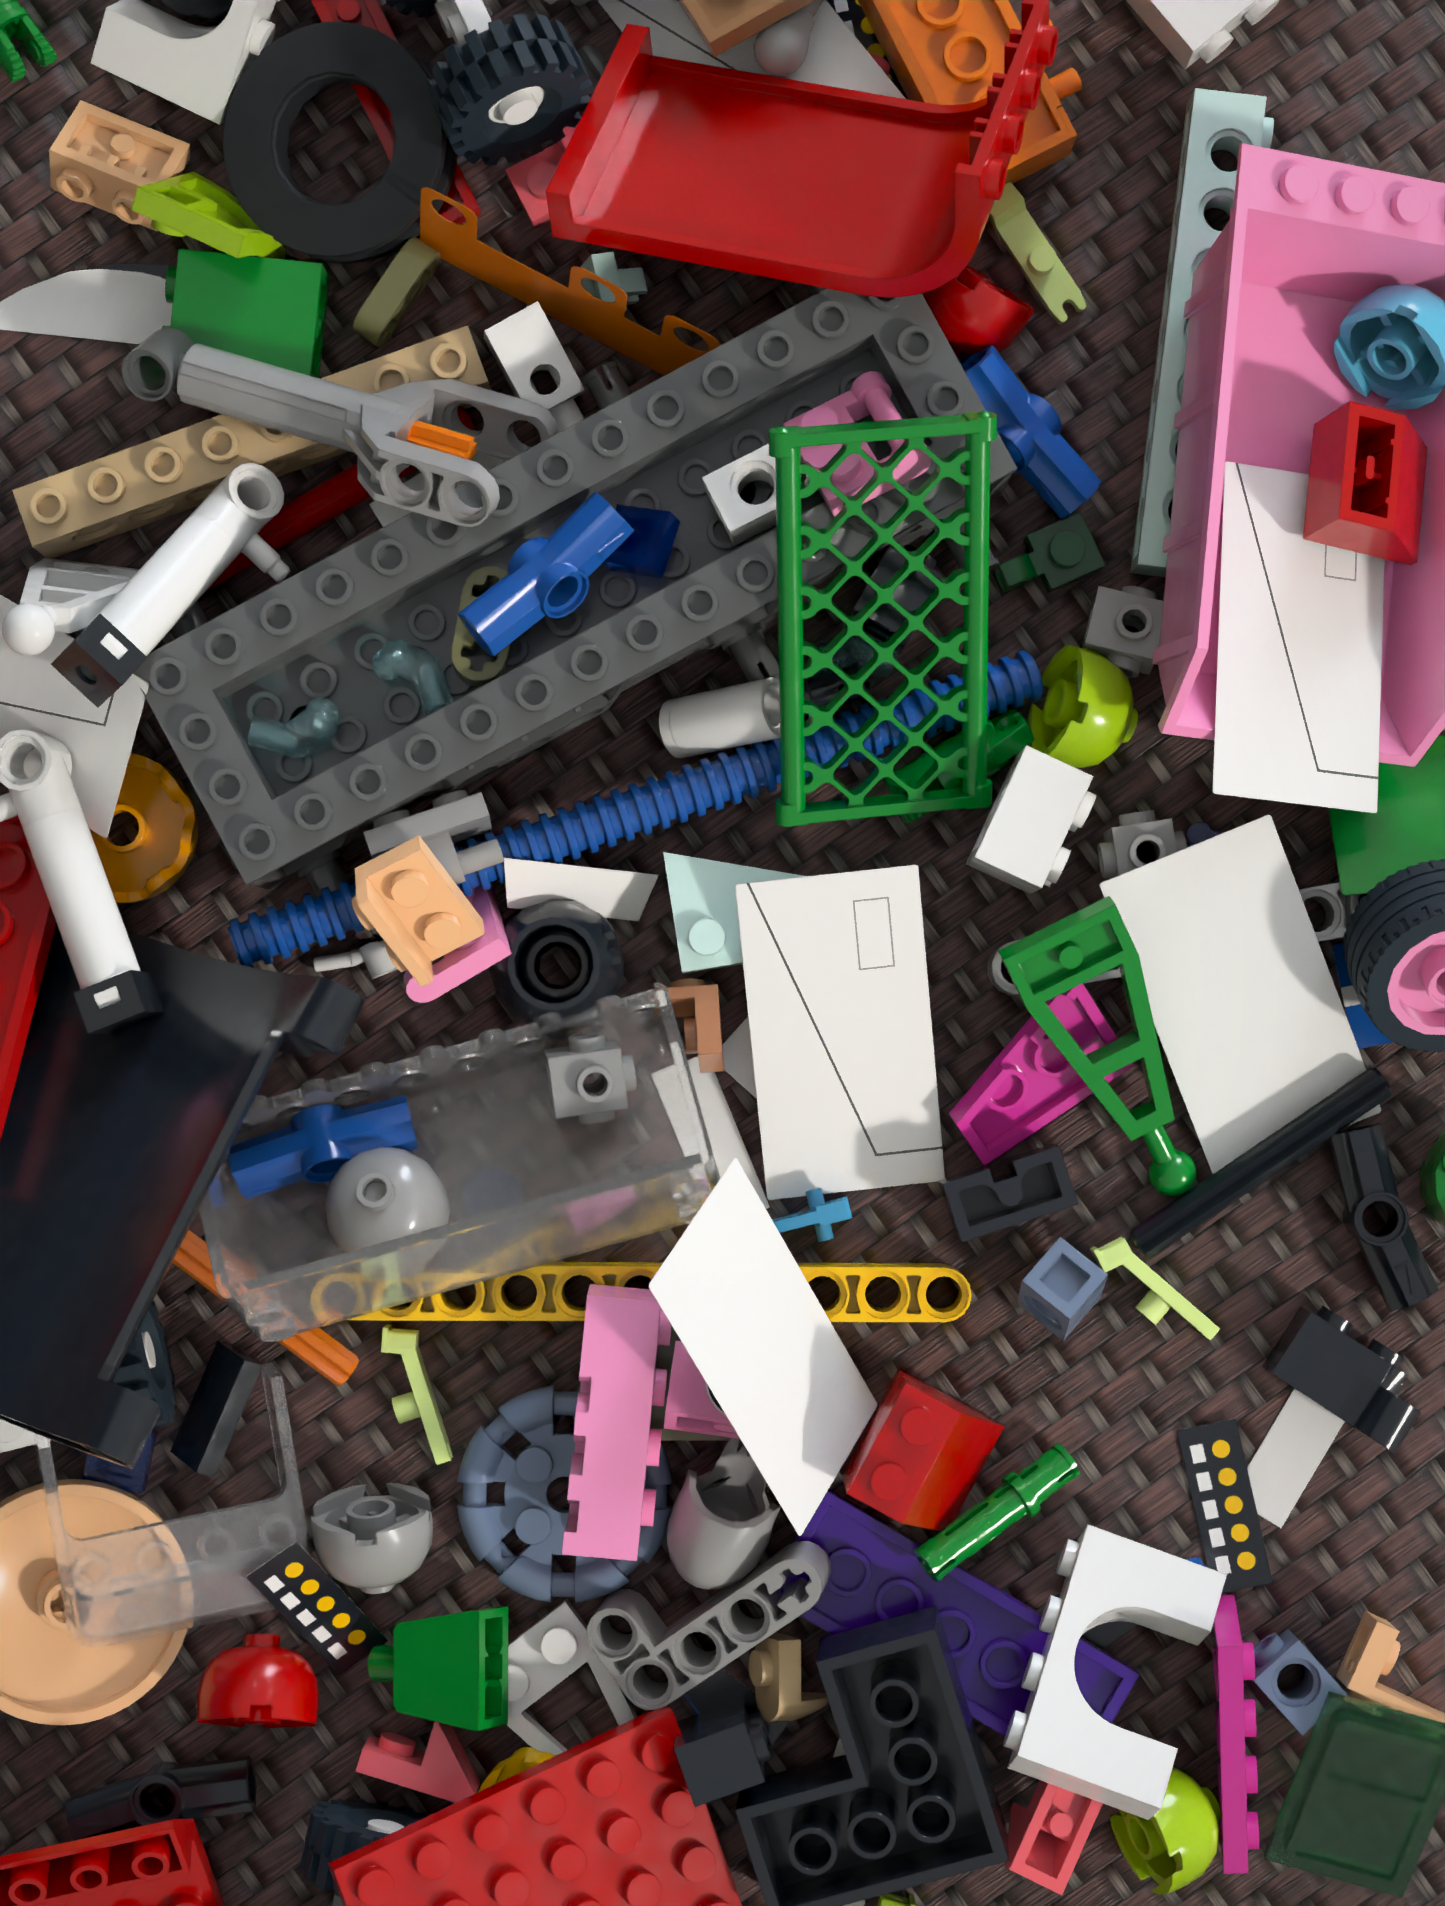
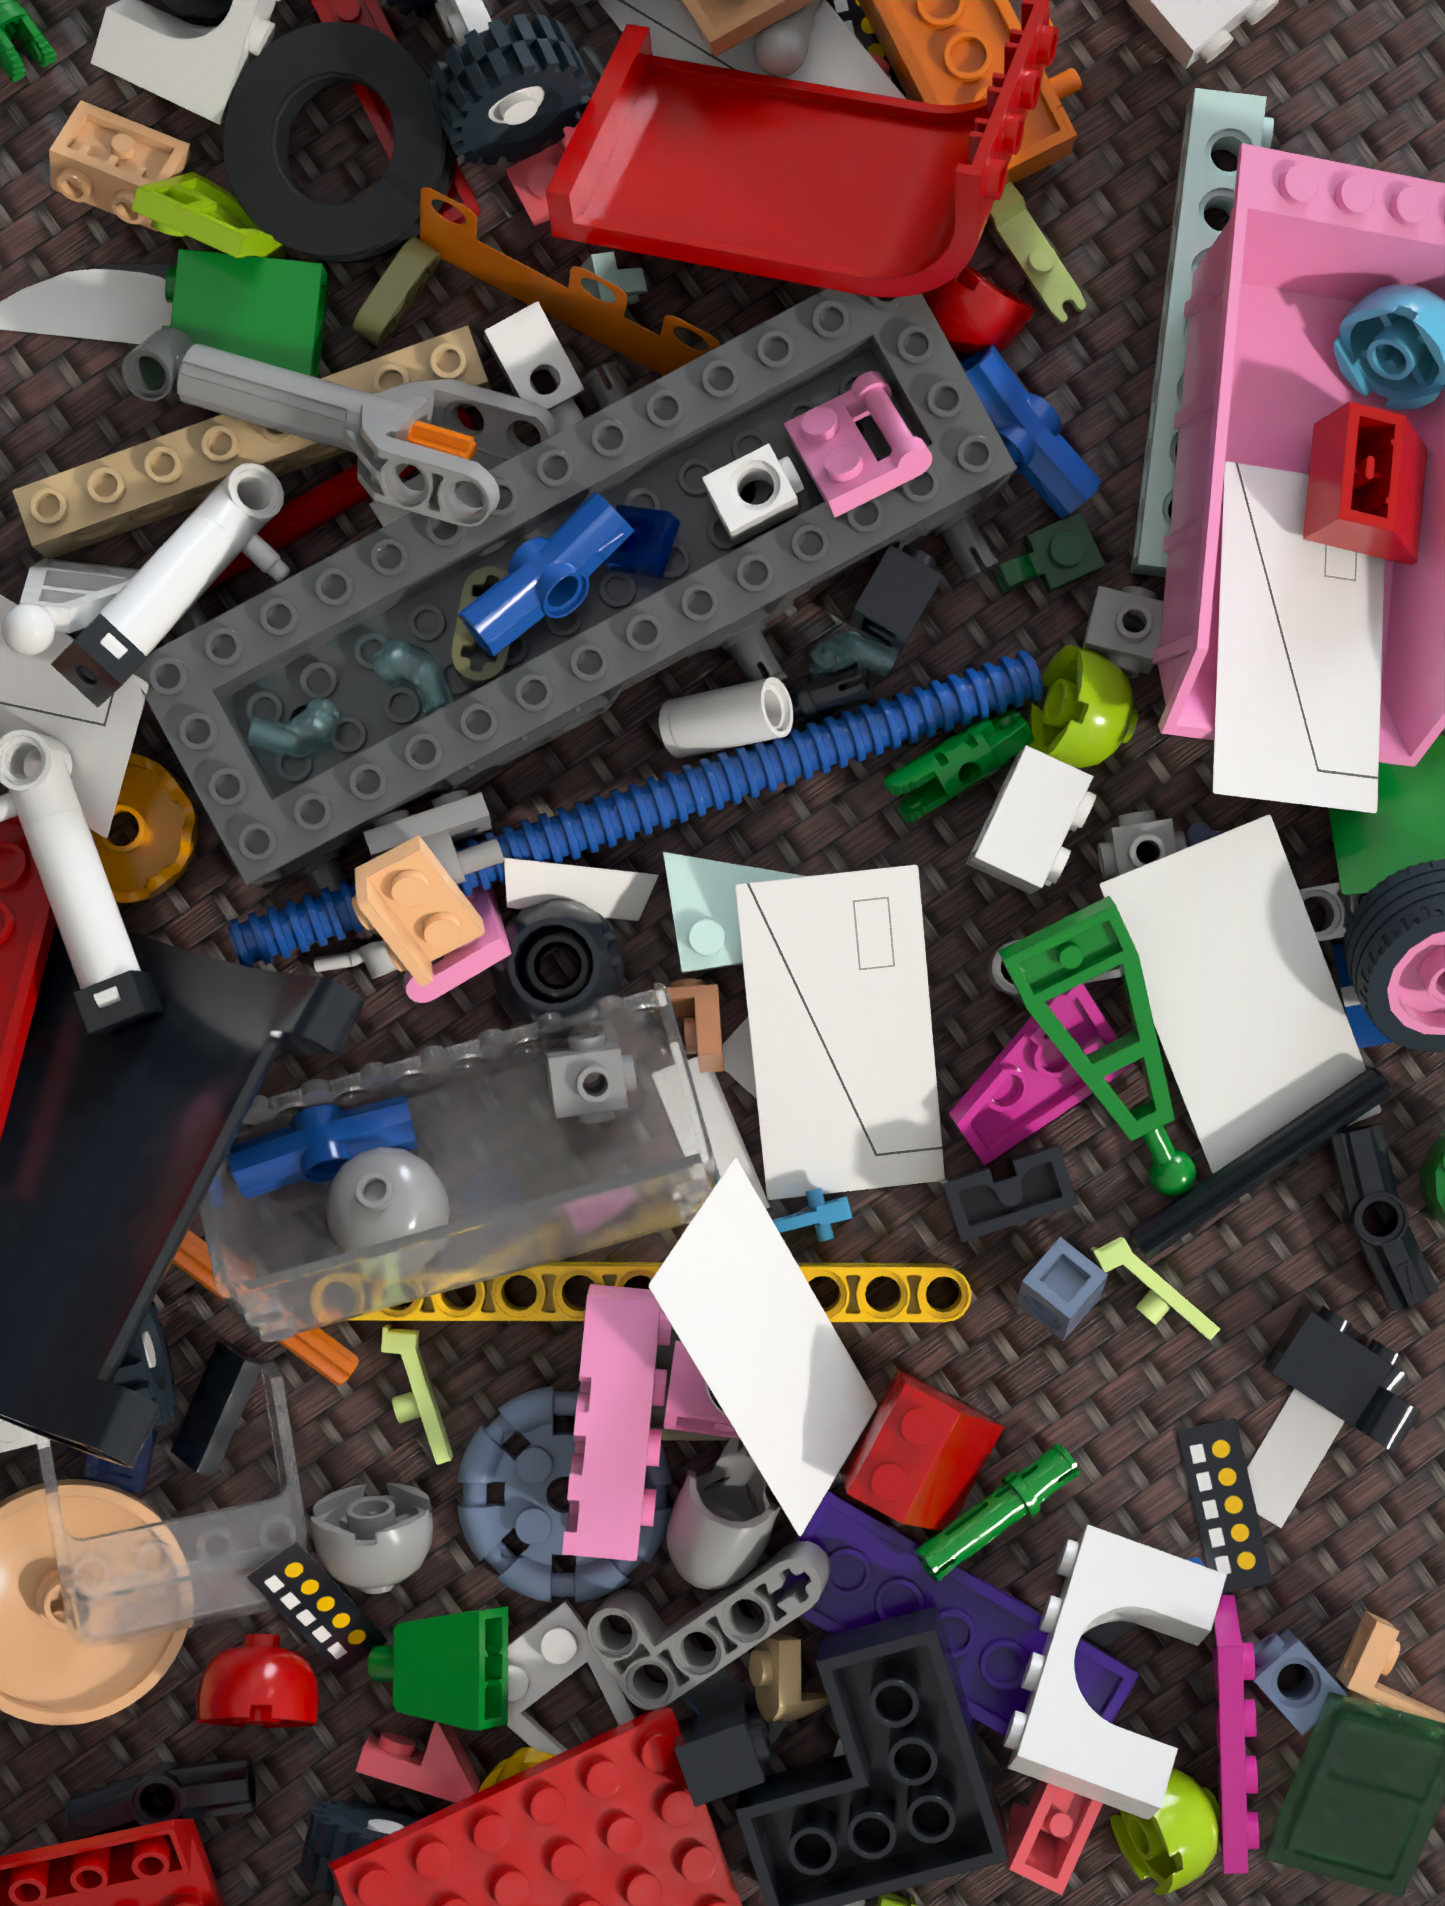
(976, 790): green door -> none

